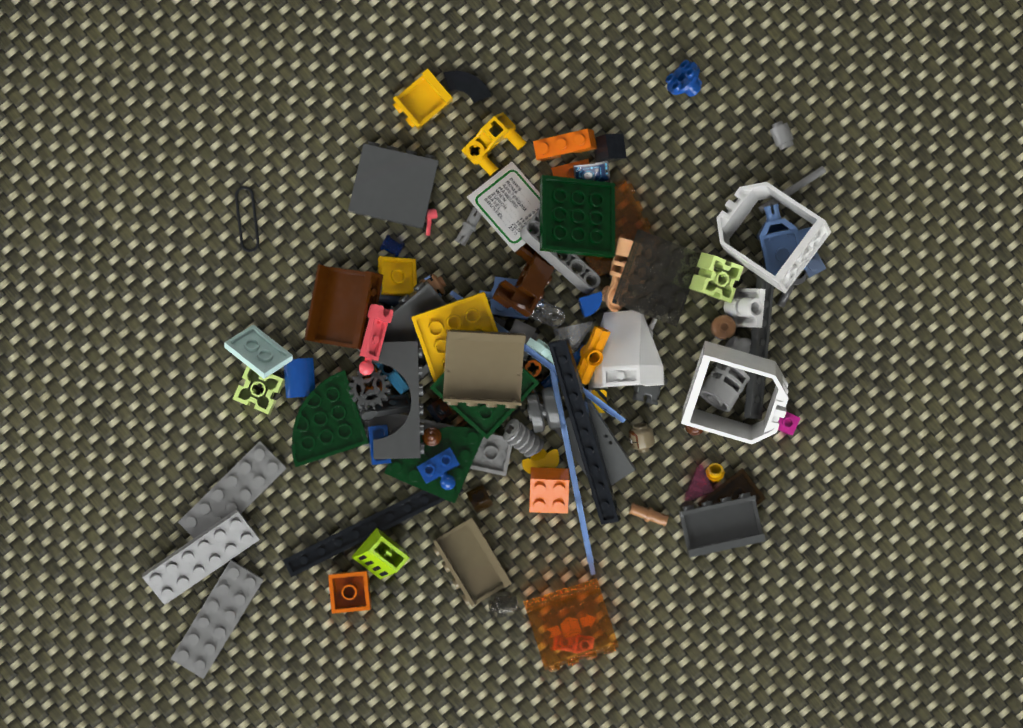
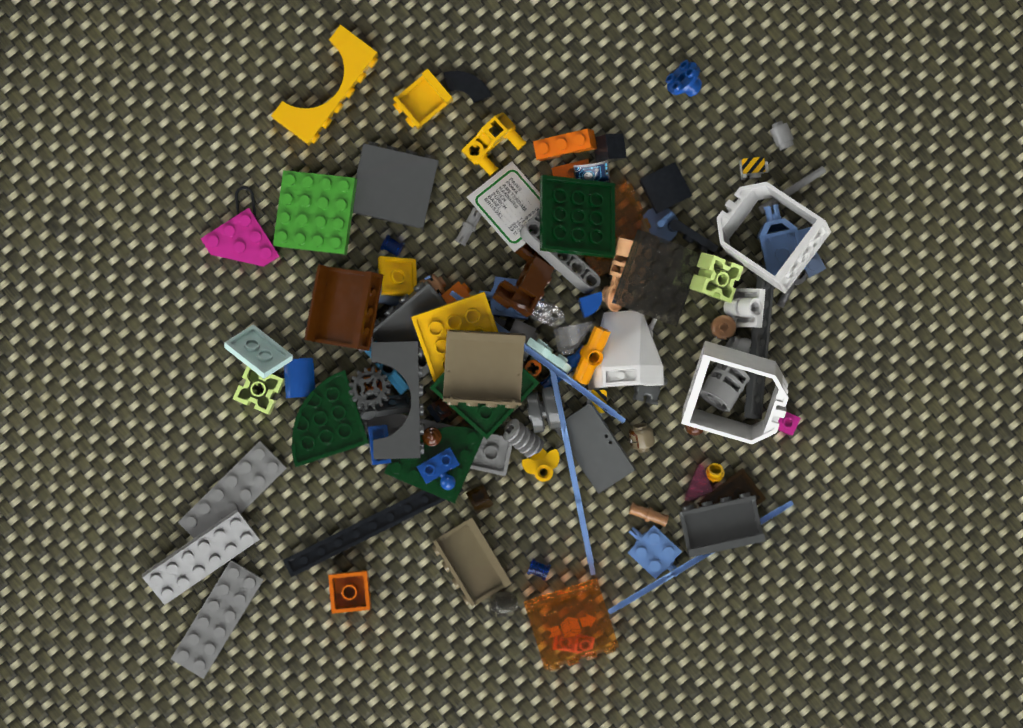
(241, 241): none -> dark pink plate
(308, 122): none -> yellow arch
(315, 212): none -> bright green plate
(374, 336): coral plate -> none
(381, 555): lime slope -> none
(431, 214): coral hand -> none
(461, 289): none -> orange brick
(538, 569): none -> clear blue bush
(549, 490): orange brick -> none
(584, 431): black plate -> none
(654, 551): none -> medium blue plate
(659, 223): none -> medium blue shield
(665, 187): none -> black slope
(686, 565): none -> light blue piece
(692, 236): none -> black plate
(753, 167): none -> brick

